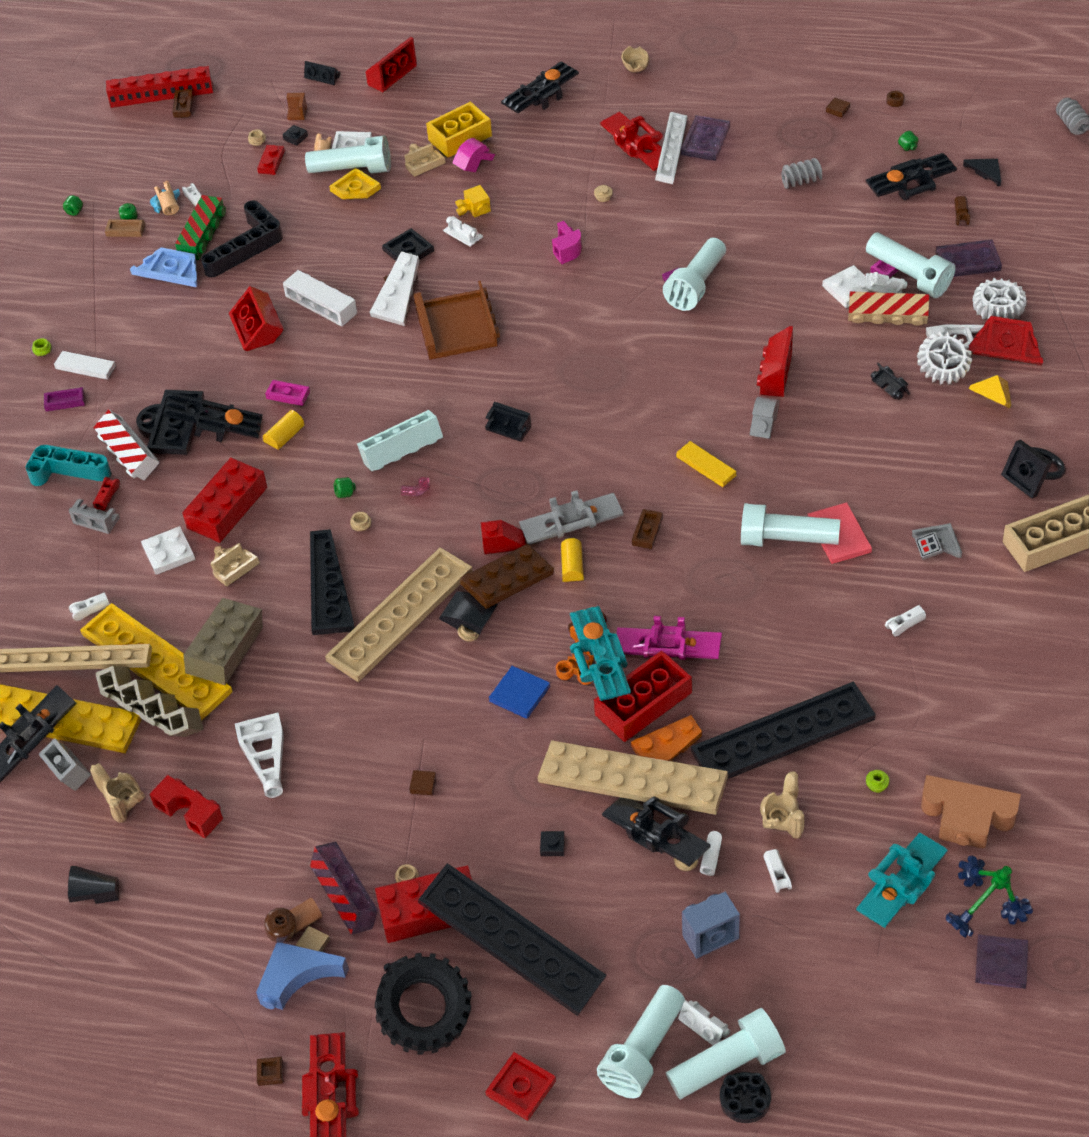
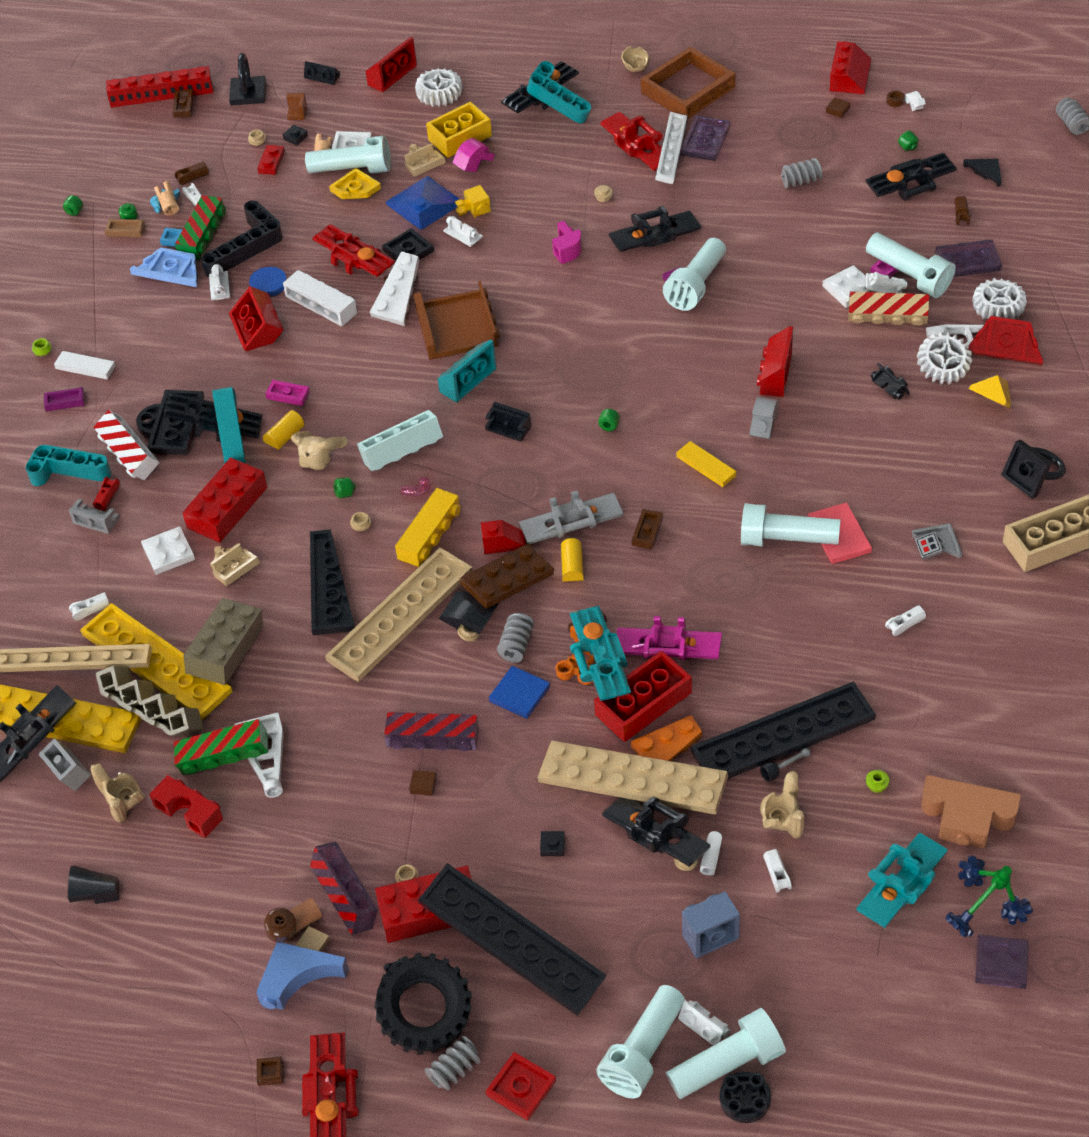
(170, 237): none -> dark azure plate
(191, 173): none -> reddish brown bar
(219, 283): none -> white hinge
(220, 747): none -> green brick
(228, 424): none -> teal beam
(246, 88): none -> black tile
(268, 280): none -> blue tile
(317, 448): none -> tan hair
(352, 251): none -> red piece
(423, 202): none -> blue slope
(428, 527): none -> yellow brick
(431, 731): none -> clear purple brick
(438, 87): none -> white gear
(453, 1063): none -> light grey piece
(468, 371): none -> teal slope
(515, 637): none -> light grey piece
(555, 95): none -> teal beam
(608, 419): none -> green piece
(645, 235): none -> black piece
(725, 82): none -> dark orange window
(770, 770): none -> black hinge
(849, 69): none -> red slope
(915, 100): none -> white piece

